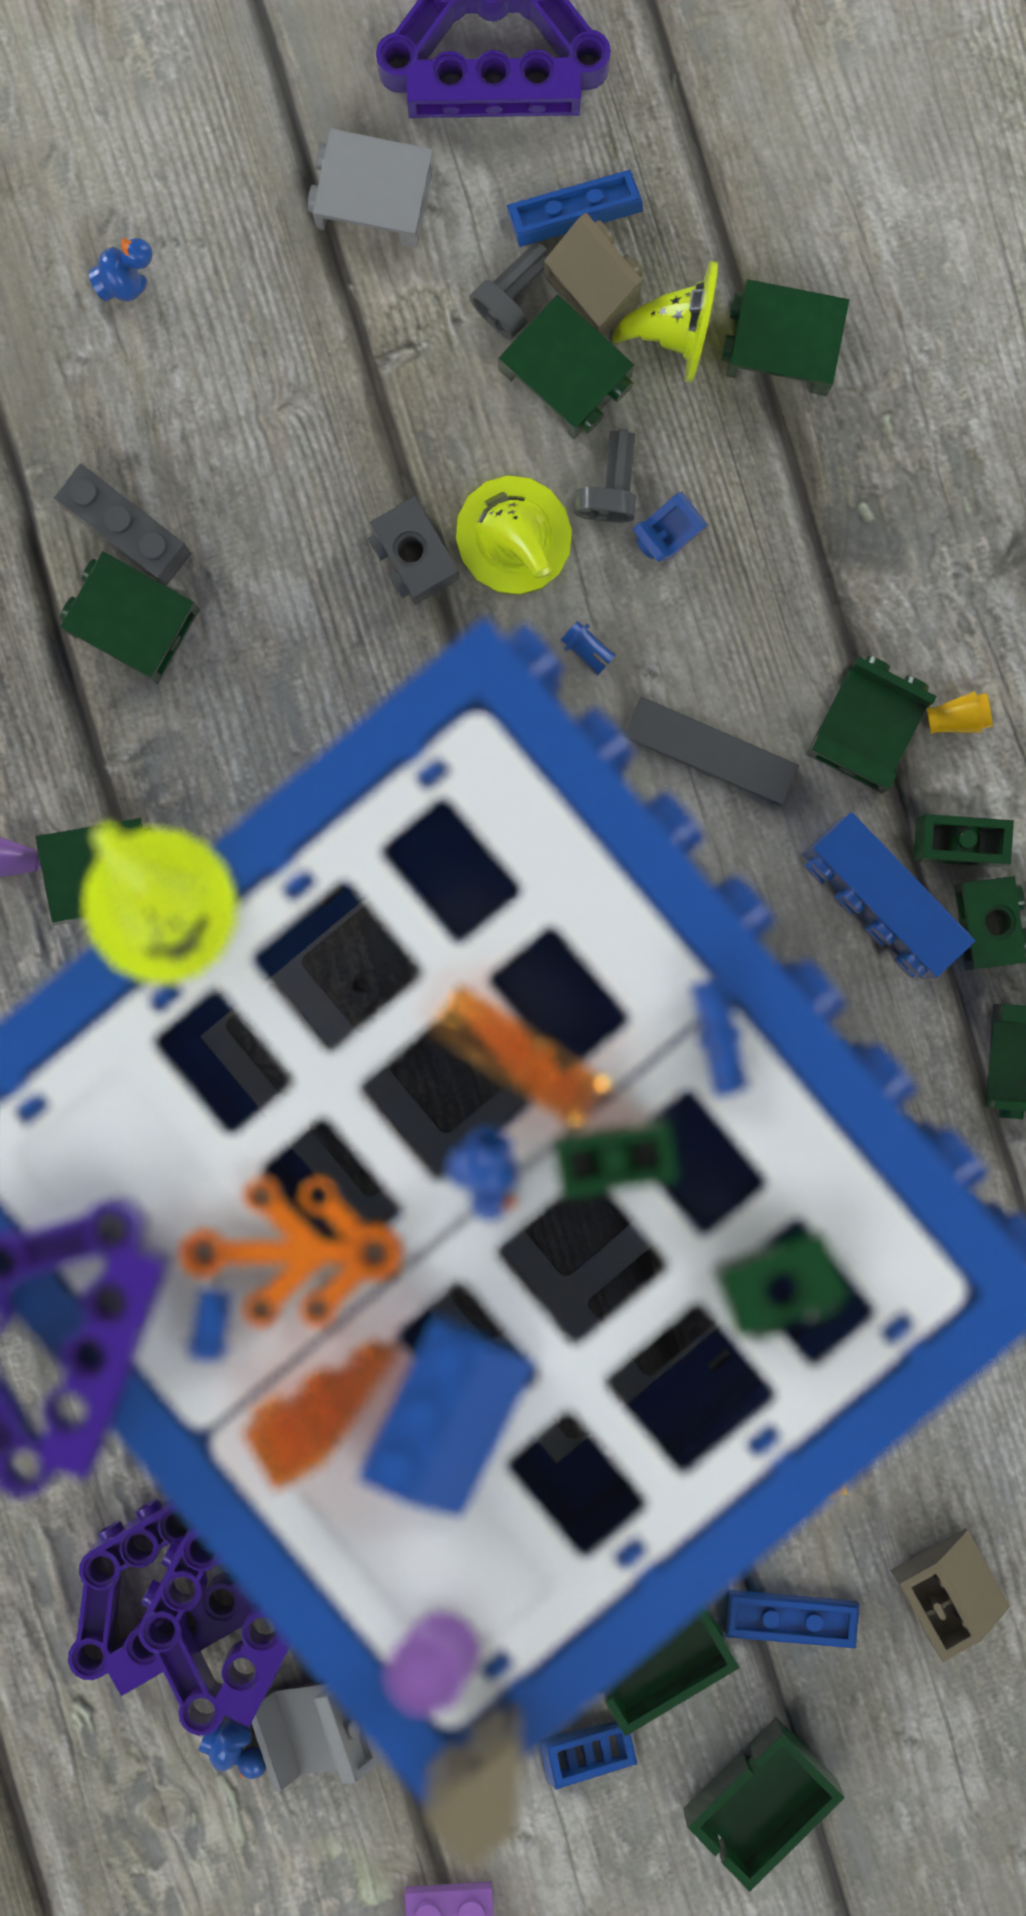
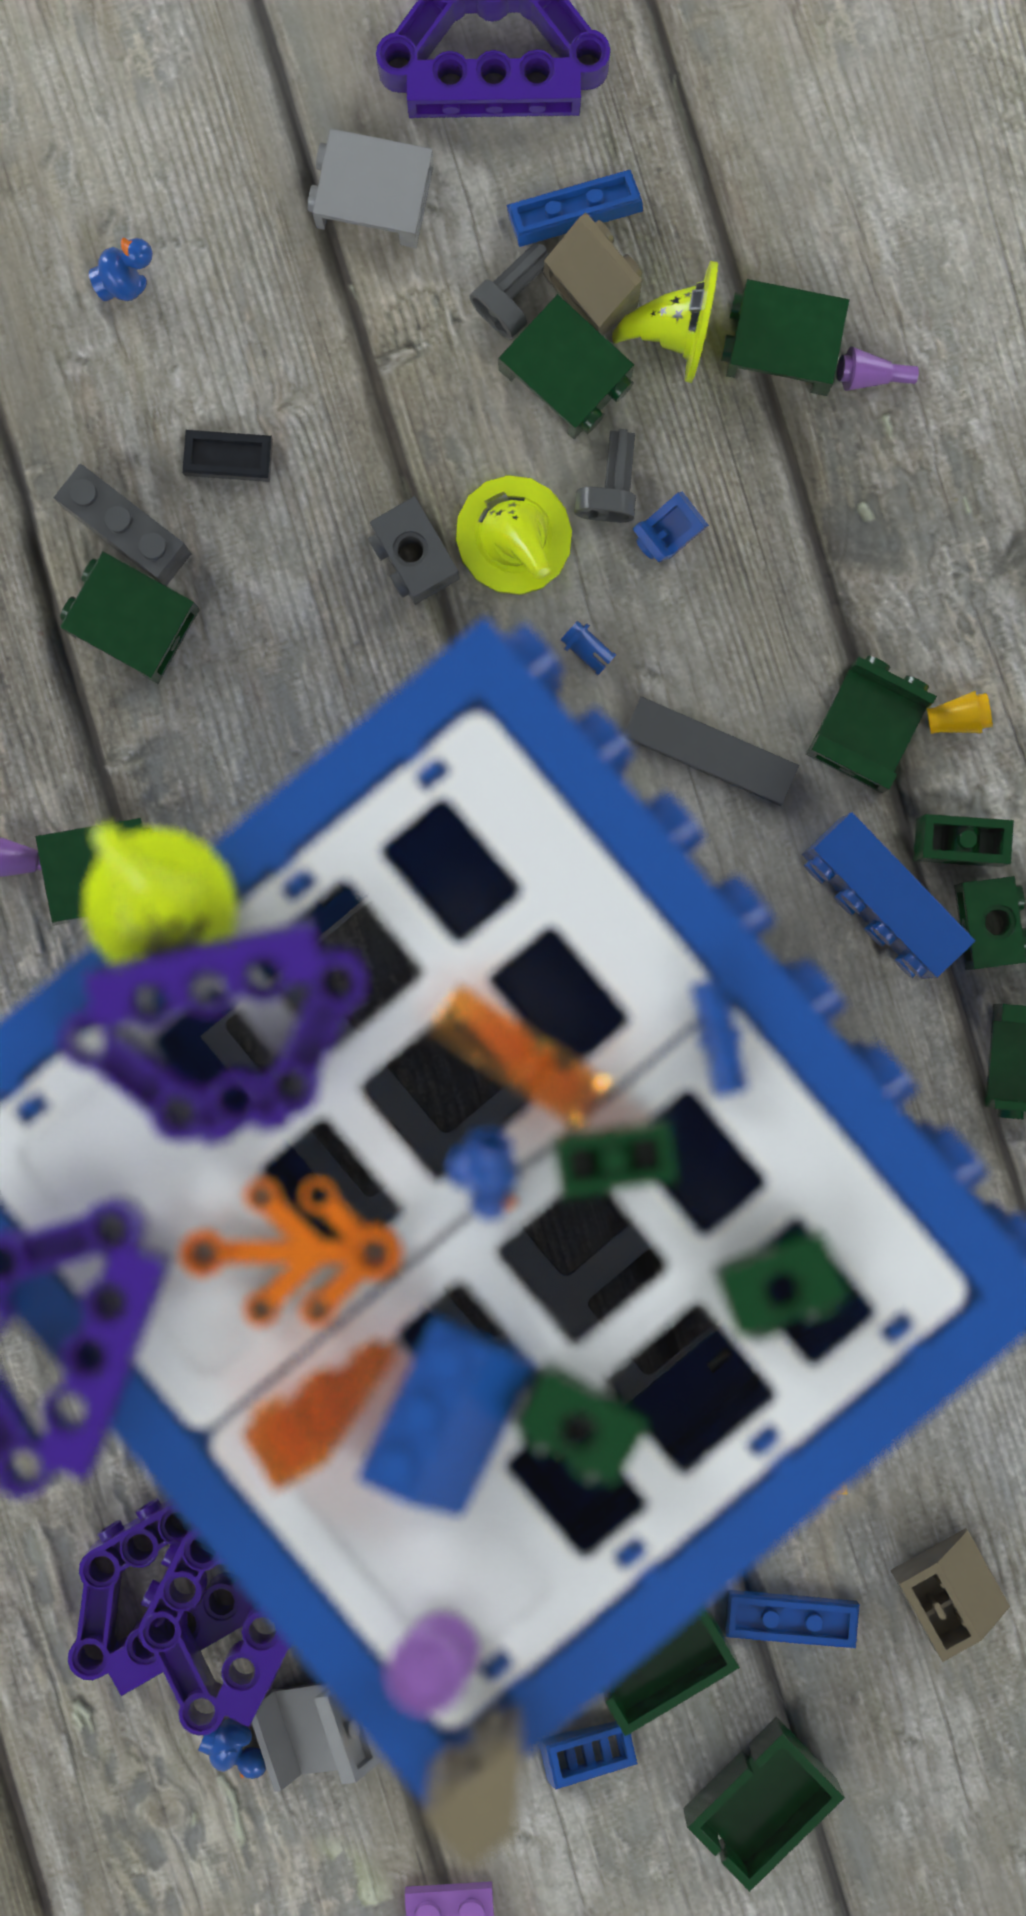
(151, 1081): none -> dark purple brick
(210, 1325): blue pin -> none
(227, 455): none -> black tile
(561, 1394): none -> dark green brick
(863, 370): none -> medium lavender cone

